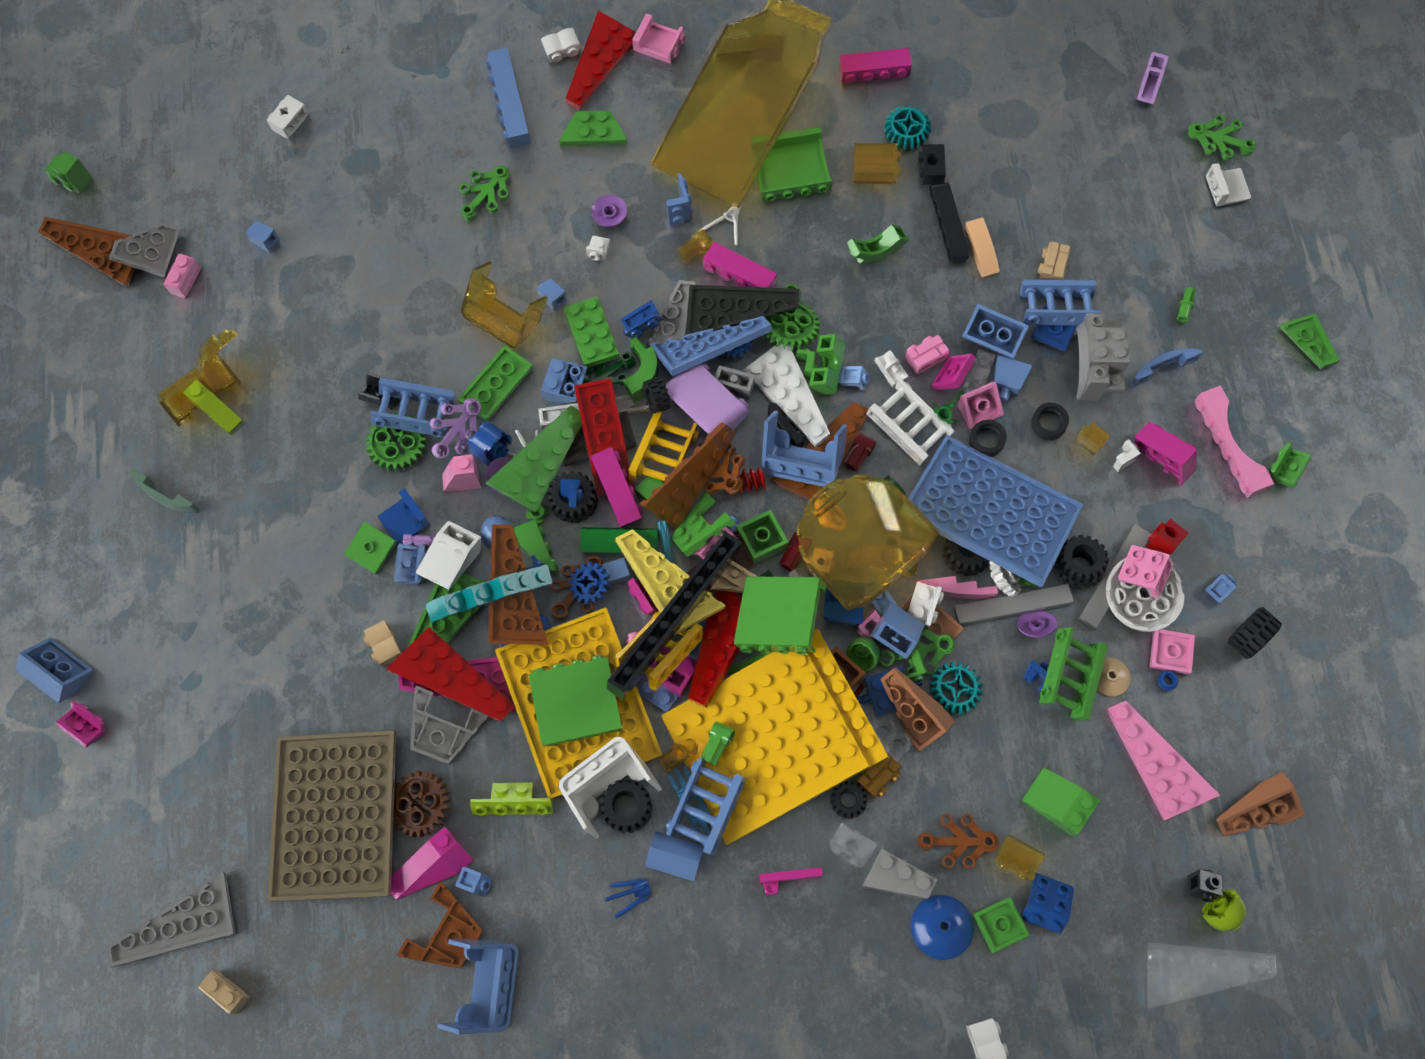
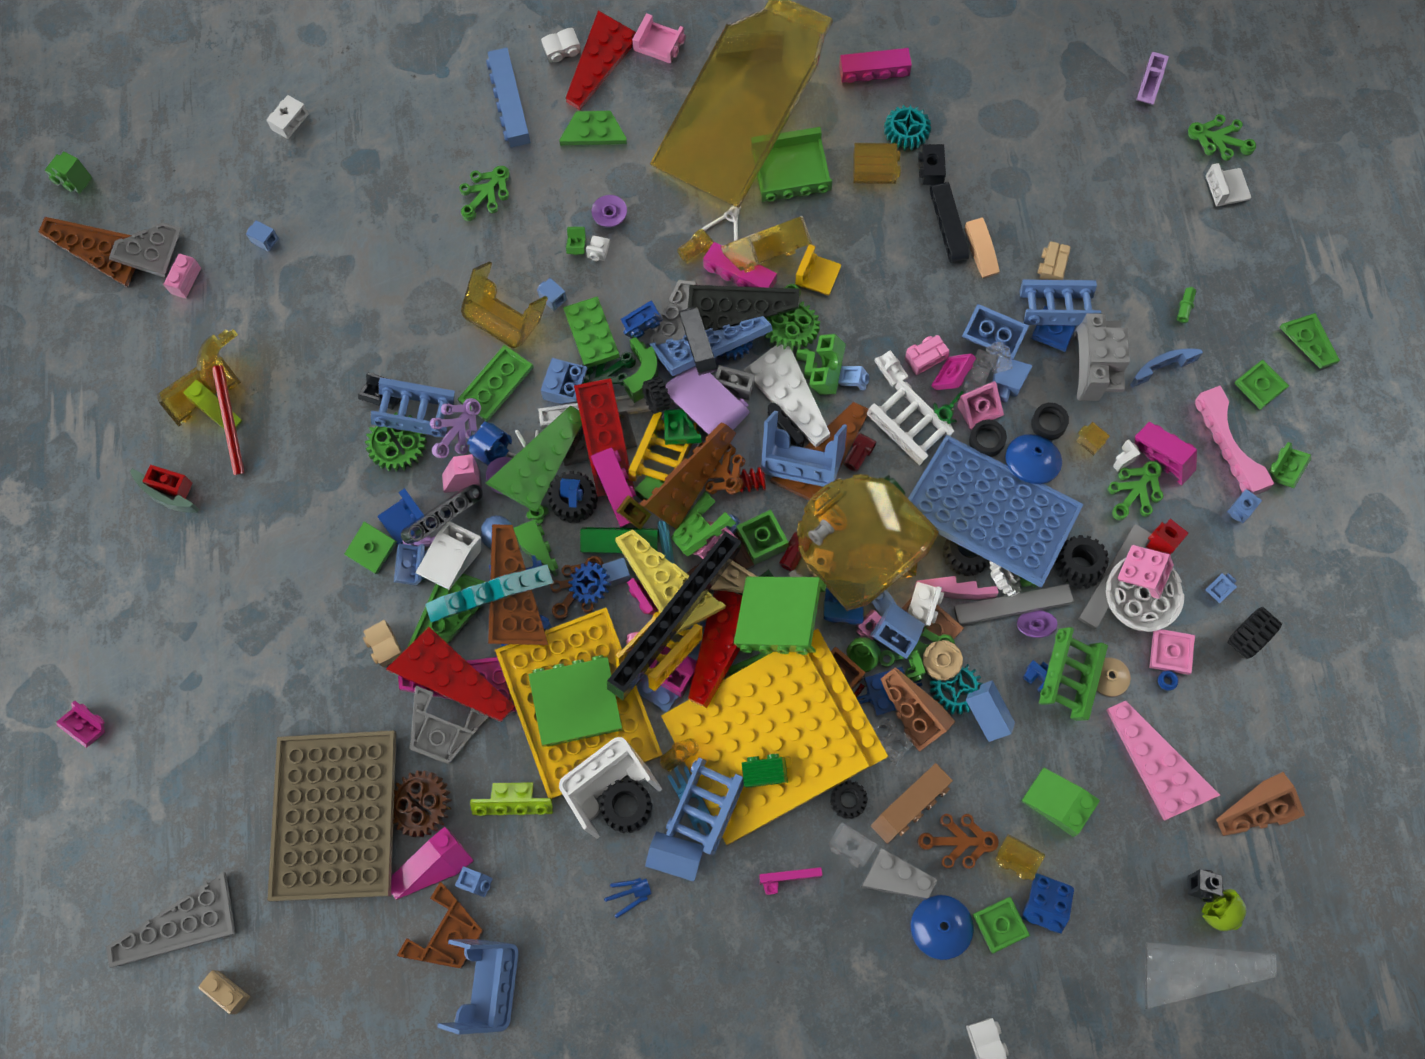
(53, 669): medium blue slope -> none
(167, 481): none -> red brick
(228, 420): none -> red axle
(435, 518): none -> black beam
(576, 240): none -> bright green bracket
(633, 512): none -> pearl gold slope
(679, 428): none -> green wing
(680, 208): medium blue bracket -> none
(698, 341): none -> beam
(719, 738): bright green piece -> none
(764, 771): none -> green brick
(768, 244): none -> clear yellow windscreen
(817, 272): none -> yellow bracket
(821, 532): none -> light grey bush
(878, 247): bright green arch -> none
(878, 776): pearl gold brick -> none
(912, 803): none -> medium nougat wedge
(942, 660): none -> tan tile
(991, 711): none -> medium blue piece
(1000, 357): none -> clear bracket
(1030, 465): none -> blue dish
(1139, 488): none -> bright green plant
(1244, 506): none -> medium blue brick
(1261, 384): none -> bright green plate

